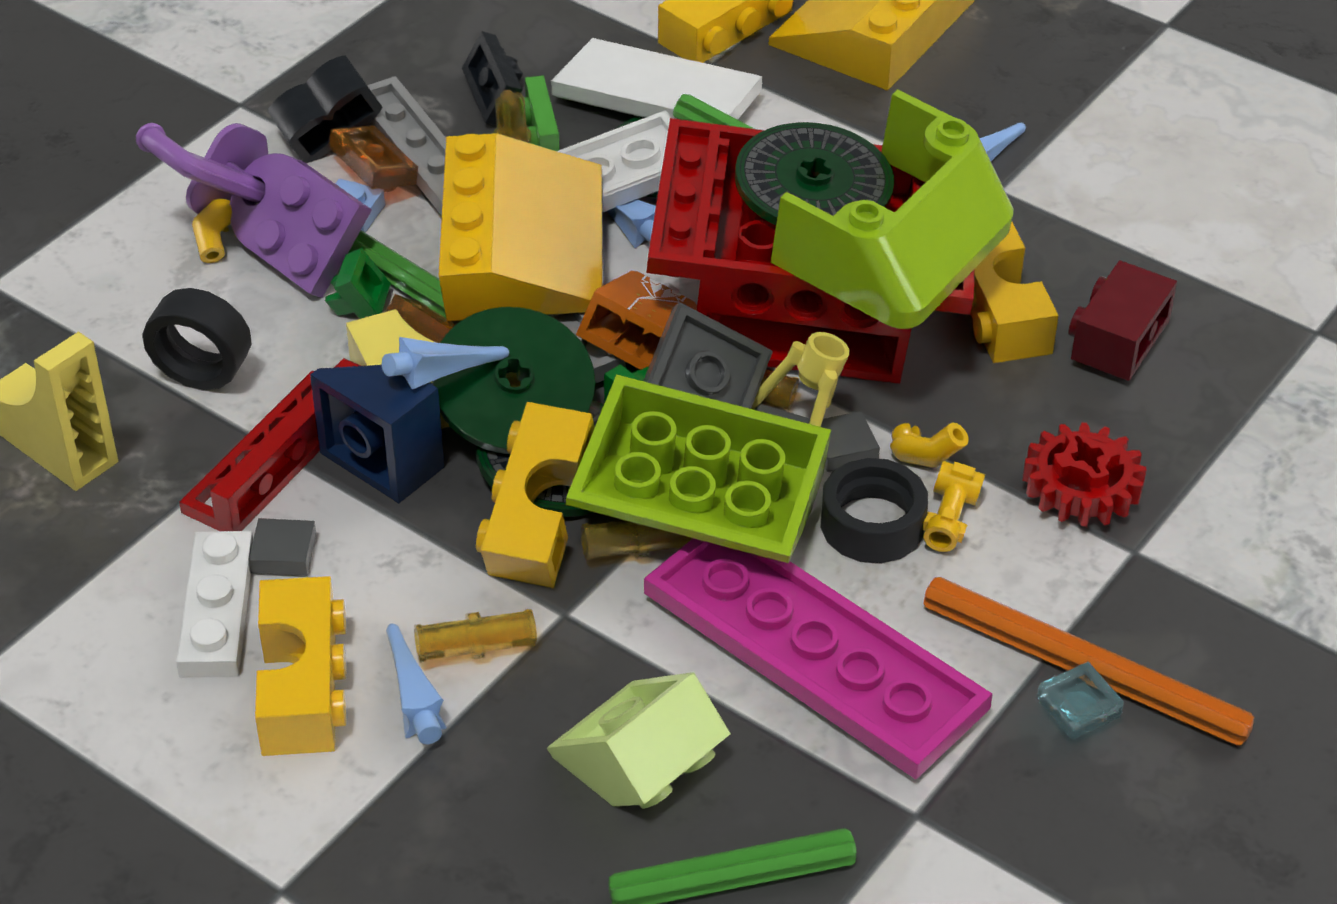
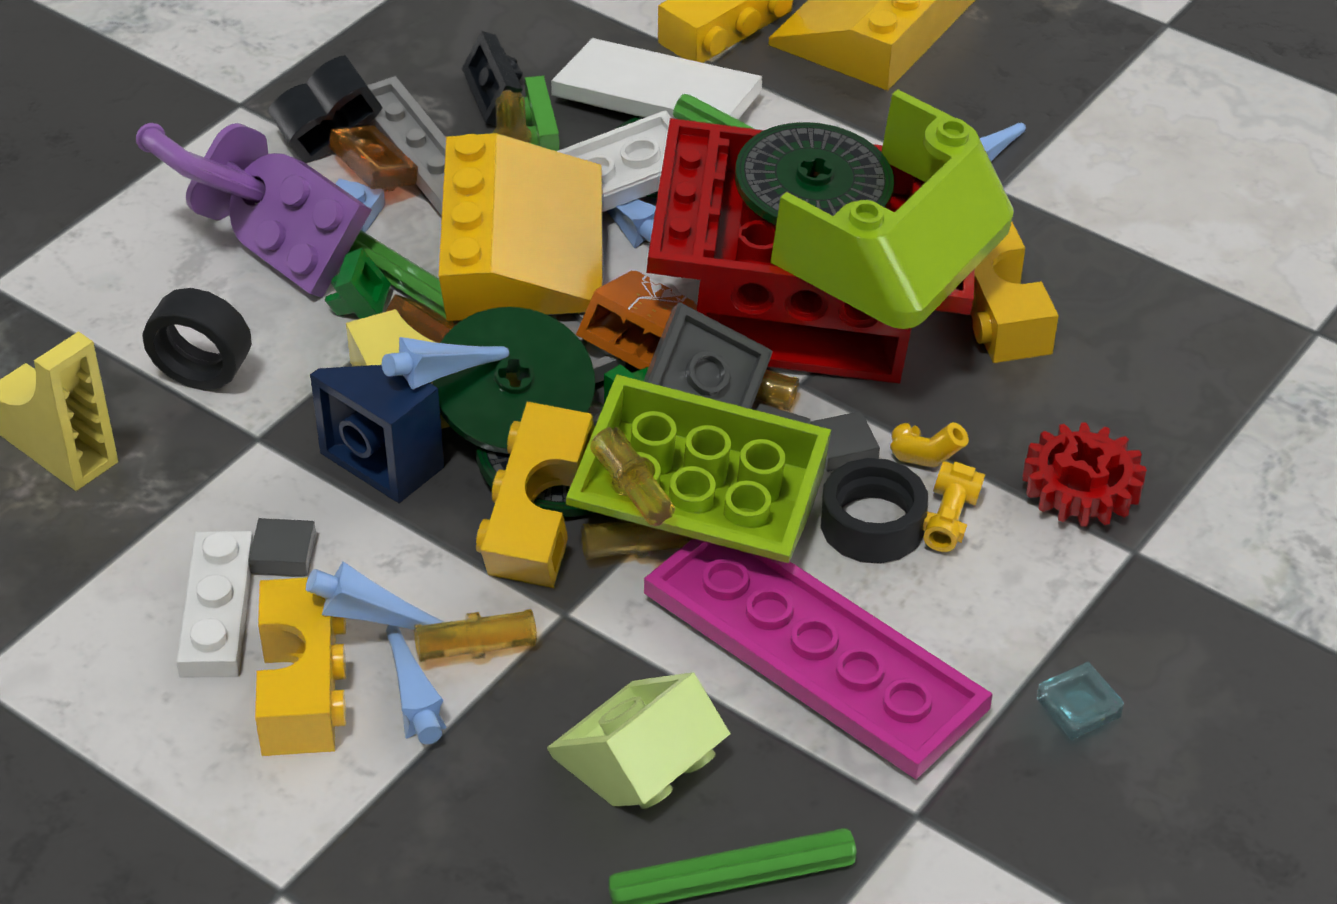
(207, 229): yellow arm -> none
(259, 463): red fence -> none
(357, 597): none -> light blue piece
(632, 475): none -> clear yellow axle
(818, 366): light yellow plant -> none
(1070, 651): orange axle -> none
(1122, 319): dark red brick -> none

